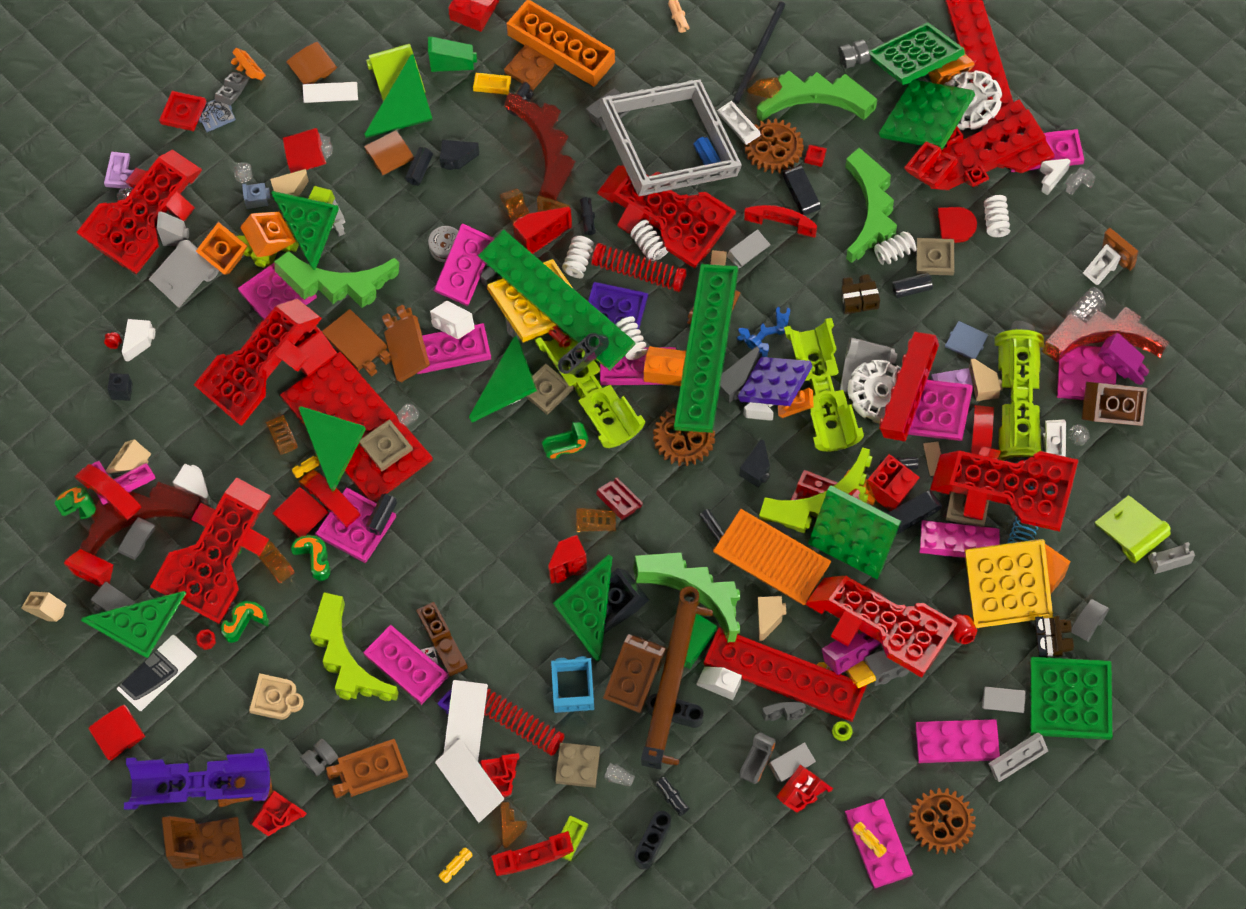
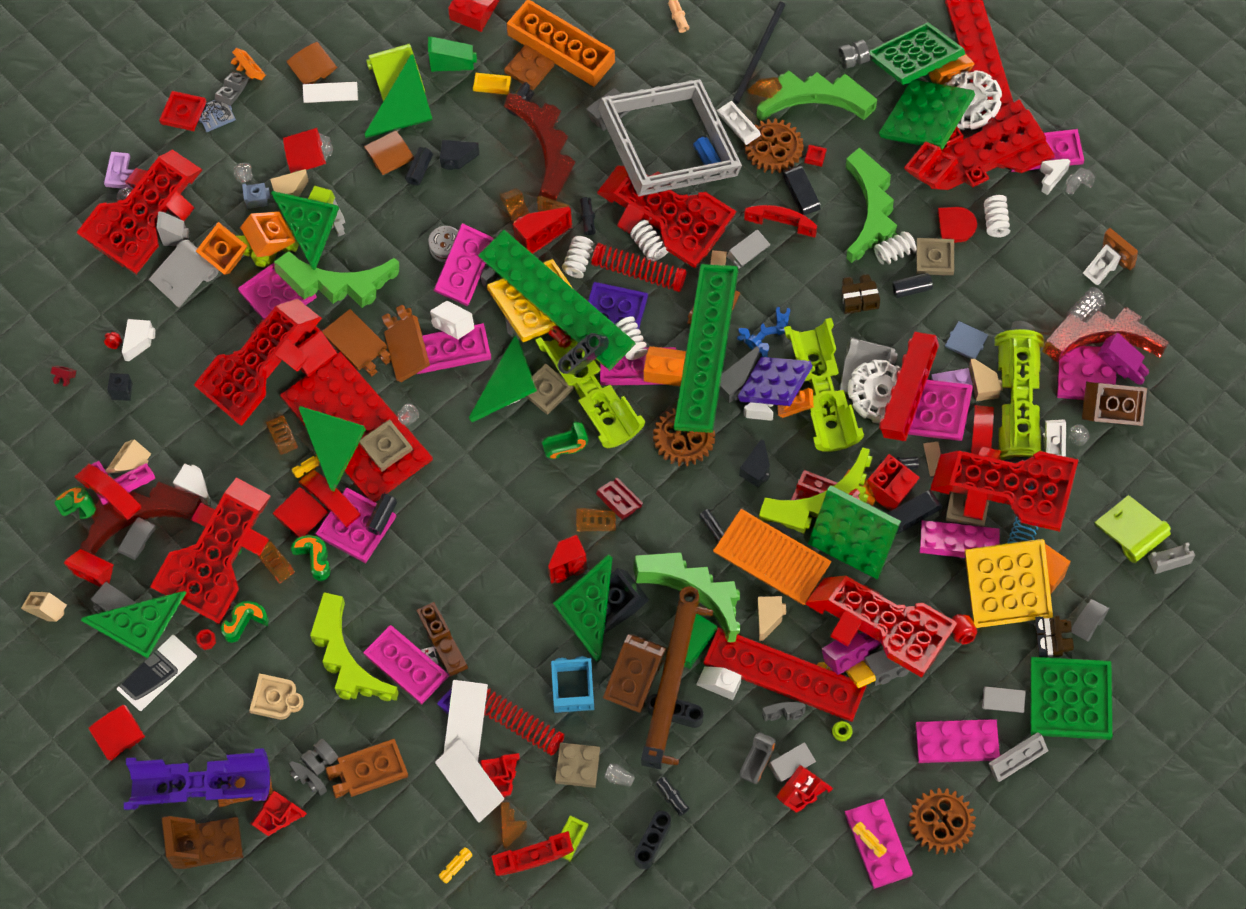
(64, 373): none -> dark red tile
(305, 775): none -> dark grey slope

